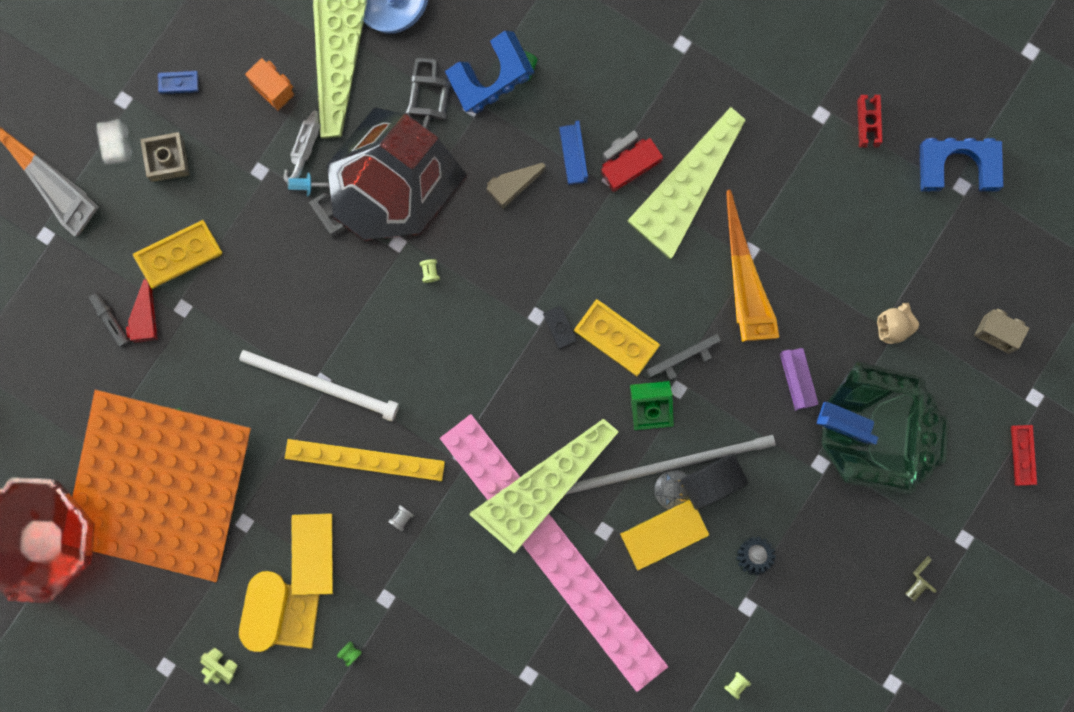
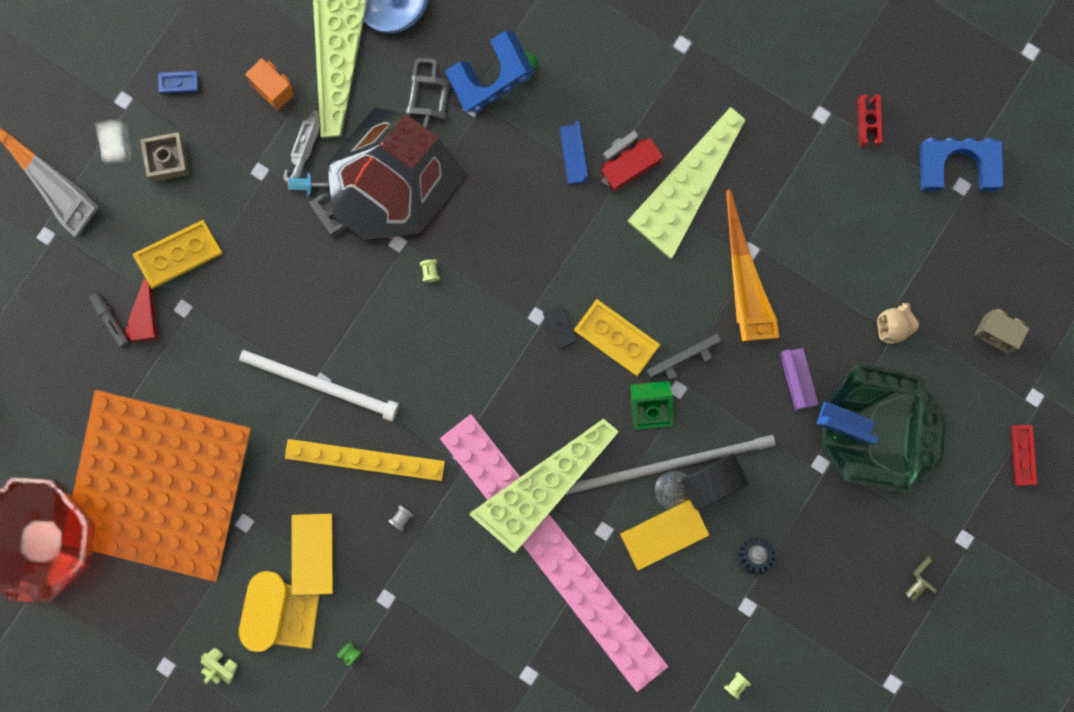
(511, 184): dark tan slope -> none

